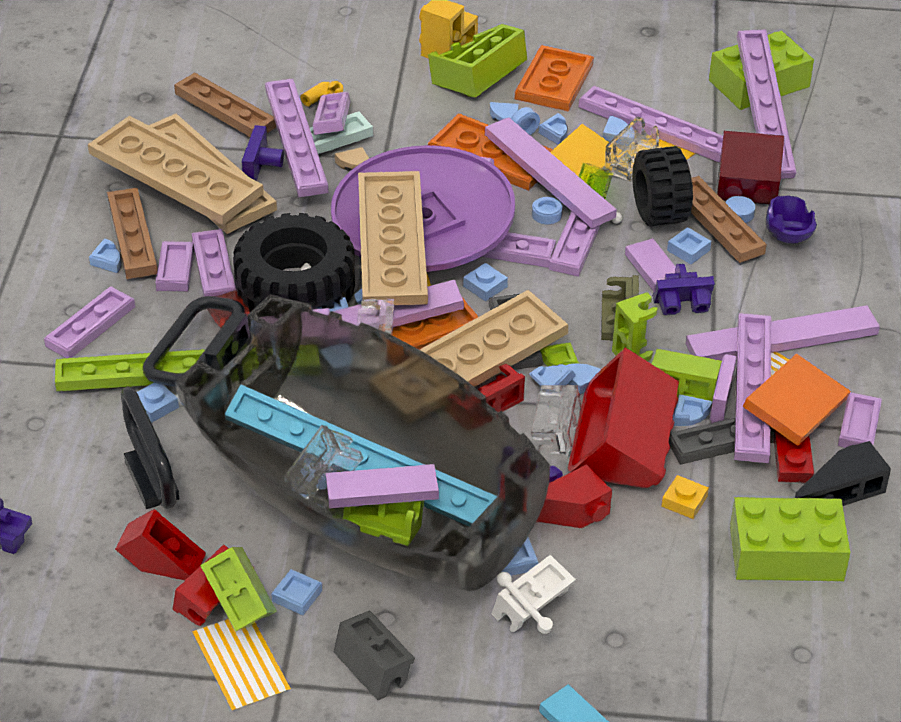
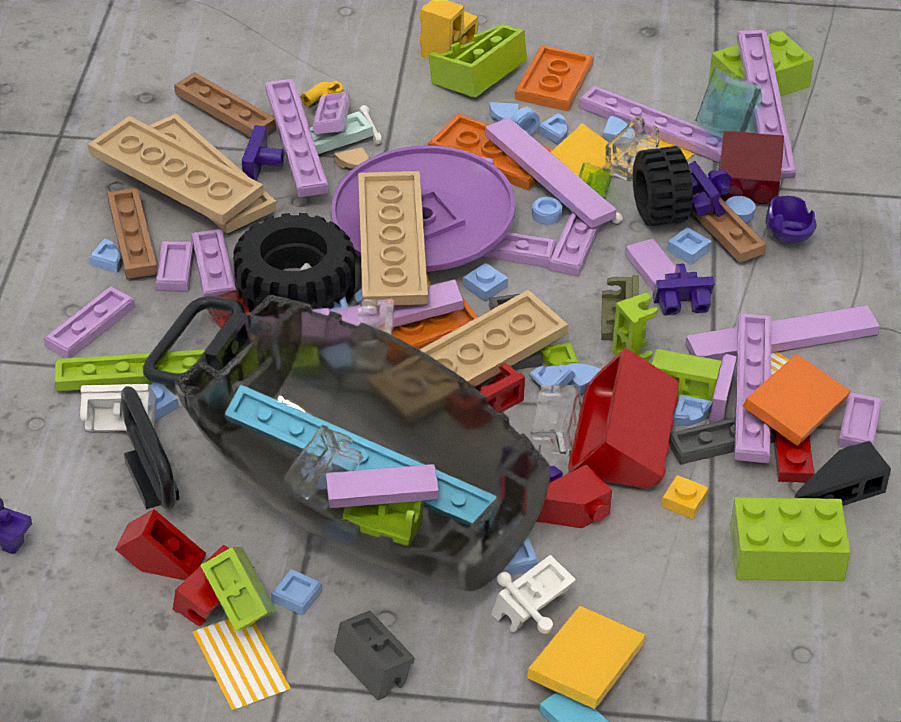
(103, 407): none -> white hinge
(364, 110): none -> white hinge
(586, 657): none -> yellow tile
(709, 189): none -> dark purple hips
(728, 103): none -> clear light blue slope

